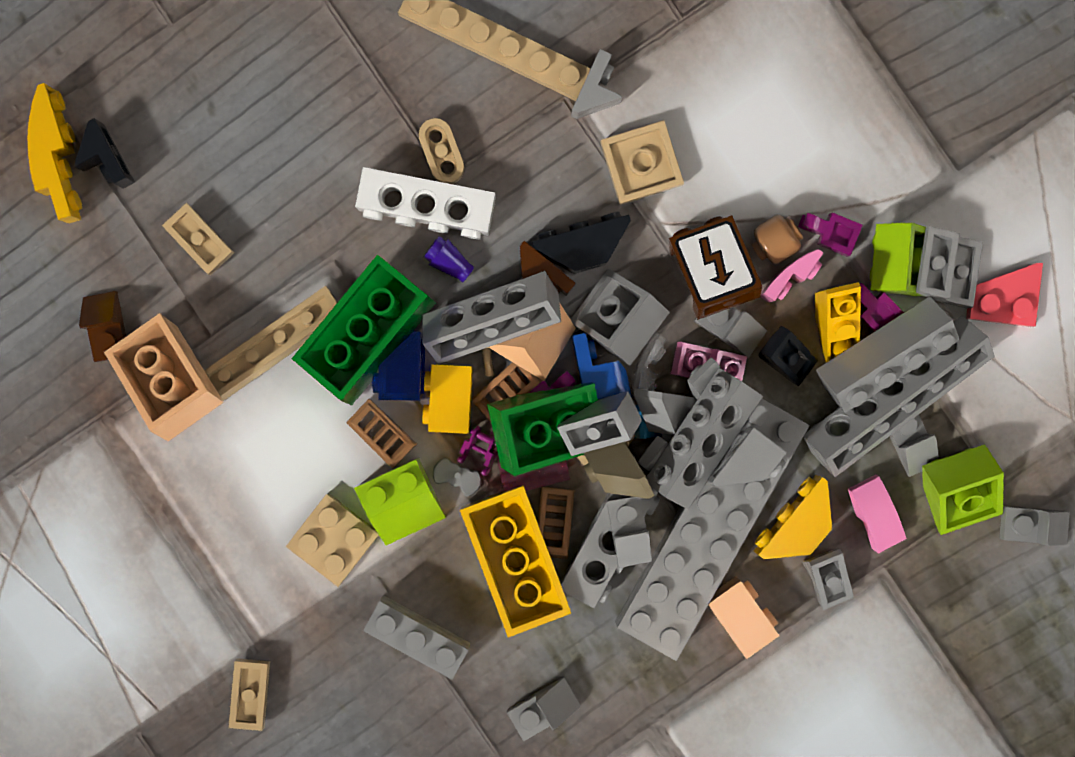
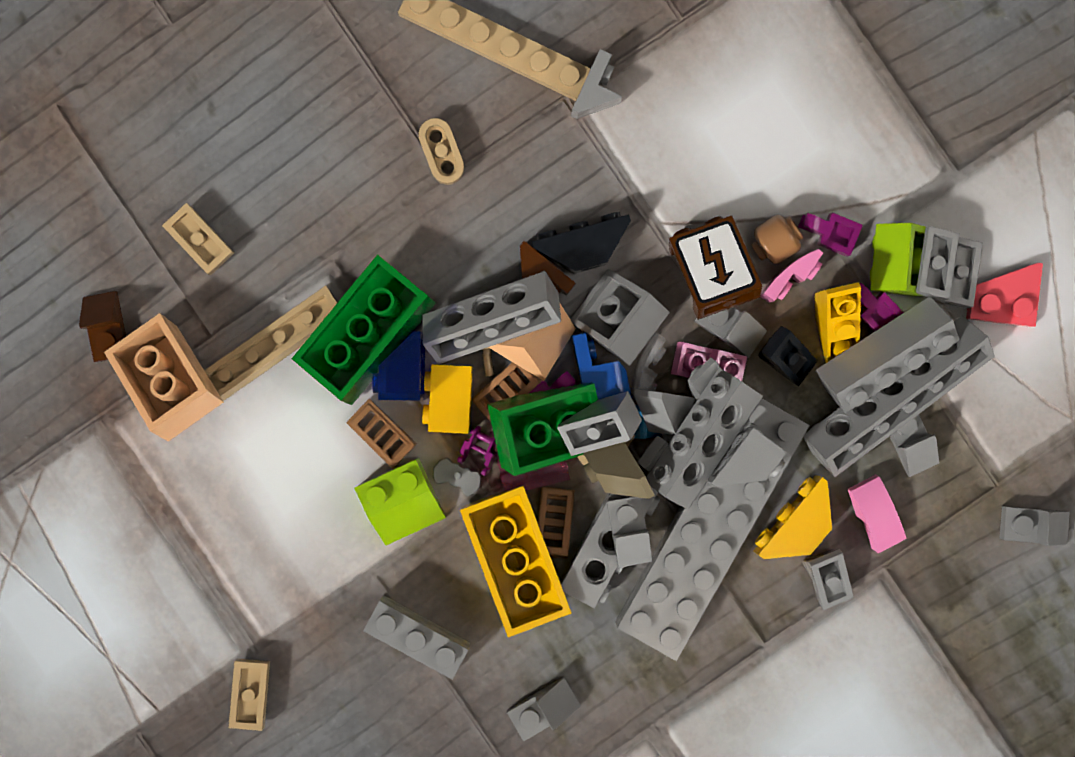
(48, 142): yellow slope -> none
(99, 148): black slope -> none
(332, 539): tan plate -> none
(377, 184): white brick -> none
(448, 259): dark purple cone -> none
(642, 162): tan plate -> none
(742, 617): light nougat brick -> none
(963, 488): lime slope -> none

